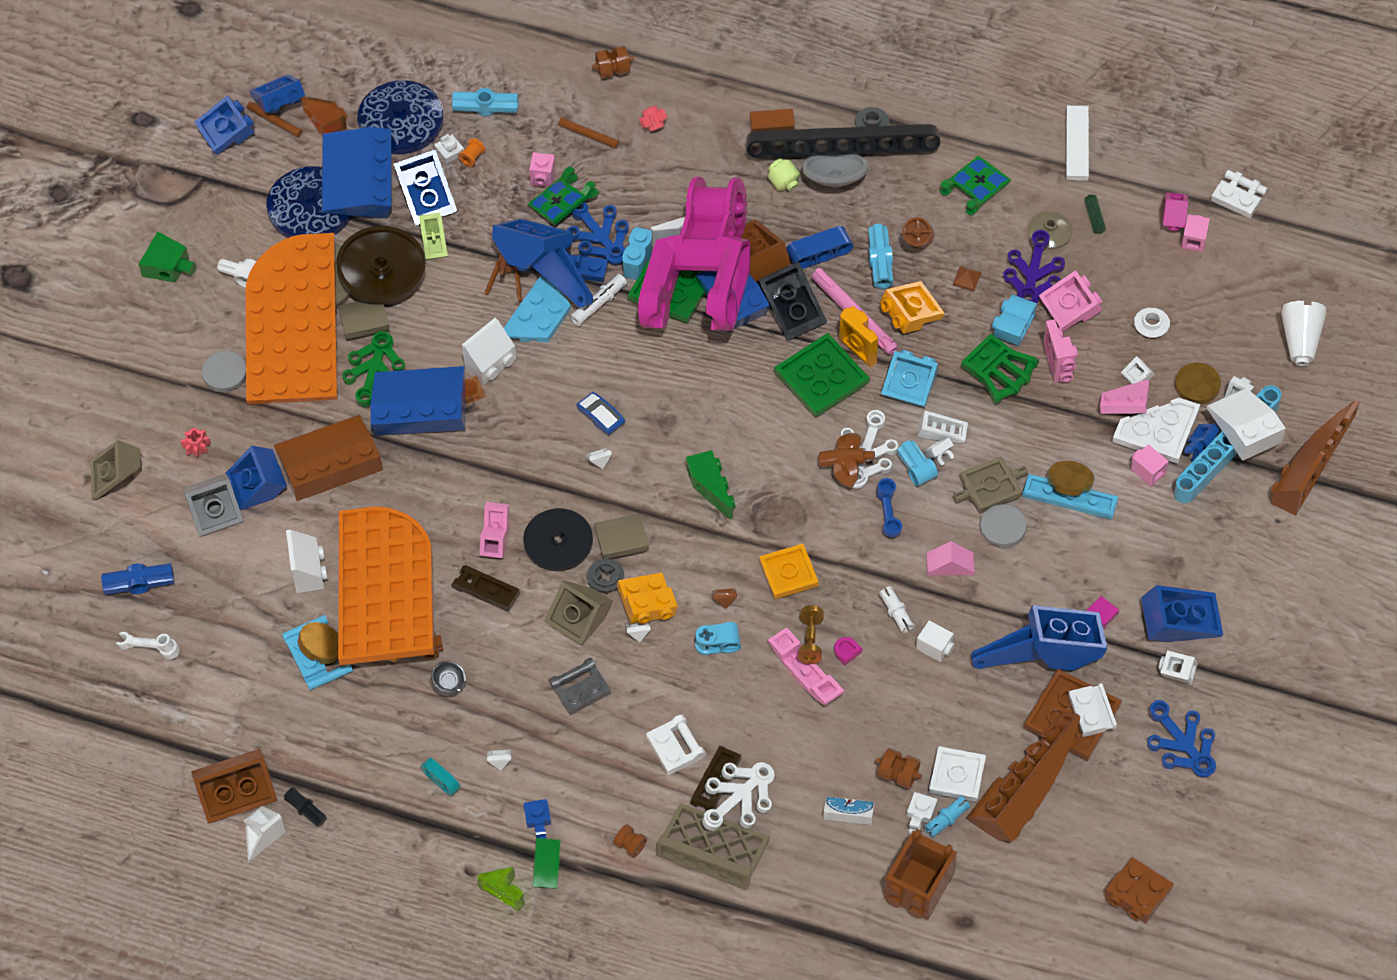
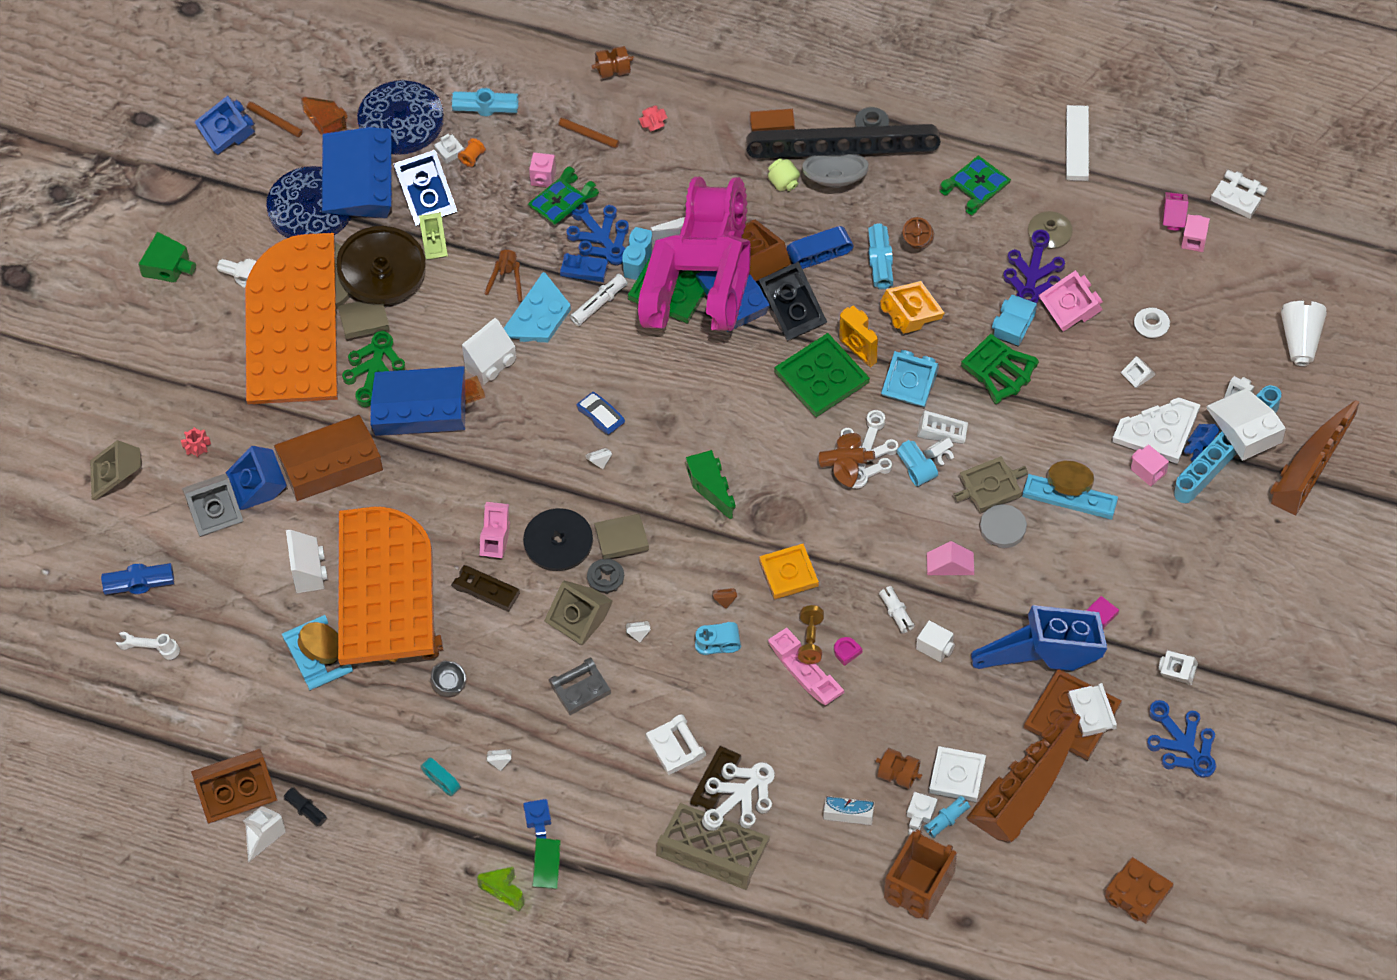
(224, 371): light grey tile -> none
(278, 93): blue plate -> none
(543, 248): blue slope -> none
(630, 841): dark orange wheel -> none
(647, 598): light orange plate -> none
(843, 300): bright pink piece -> none
(885, 492): blue bar -> none
(967, 278): dark orange slope -> none
(1059, 353): bright pink plate -> none
(1095, 214): clear green axle -> none
(1126, 399): bright pink wing -> none
(1181, 614): blue slope -> none
(1198, 383): pearl gold tile -> none

